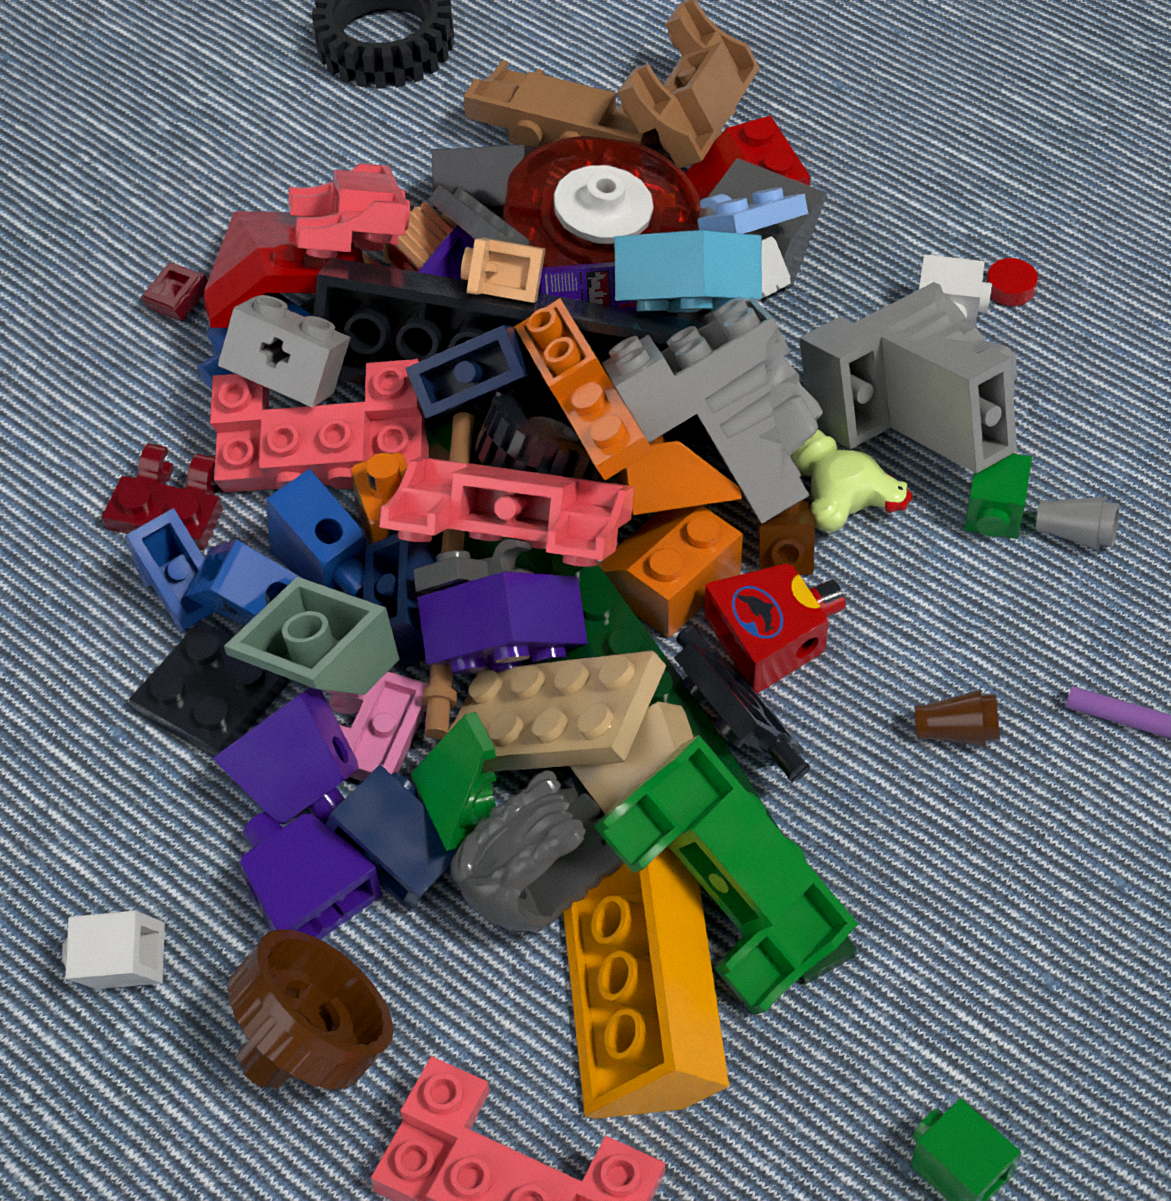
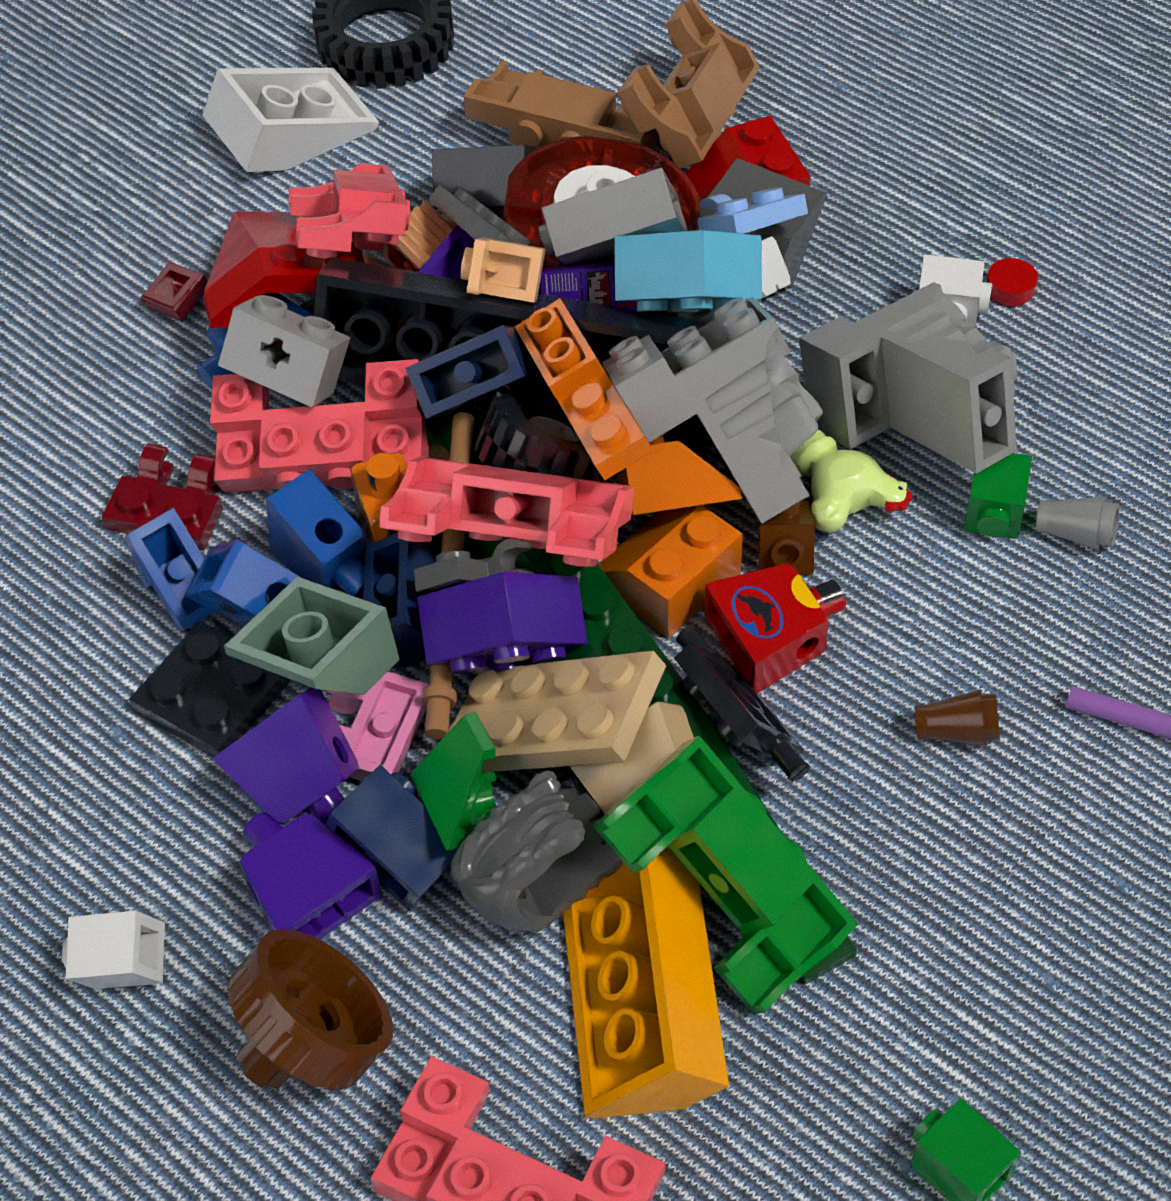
(284, 115): none -> white slope
(585, 225): none -> light grey slope

